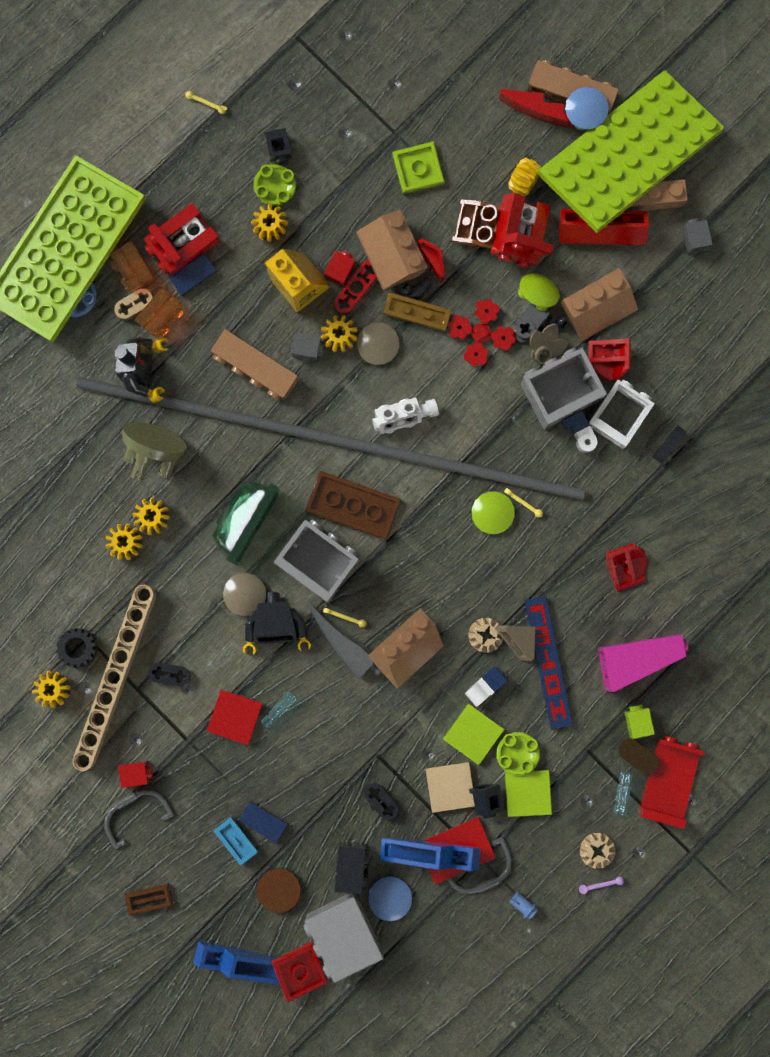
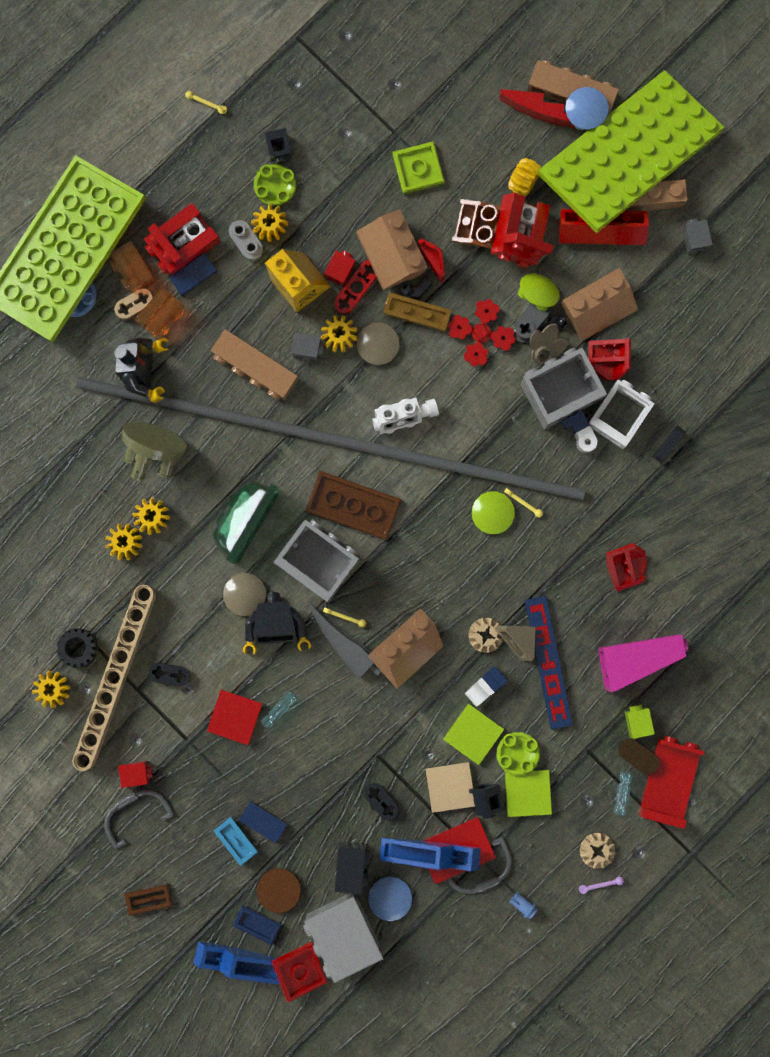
(245, 239): none -> light grey plate
(257, 924): none -> dark blue tile

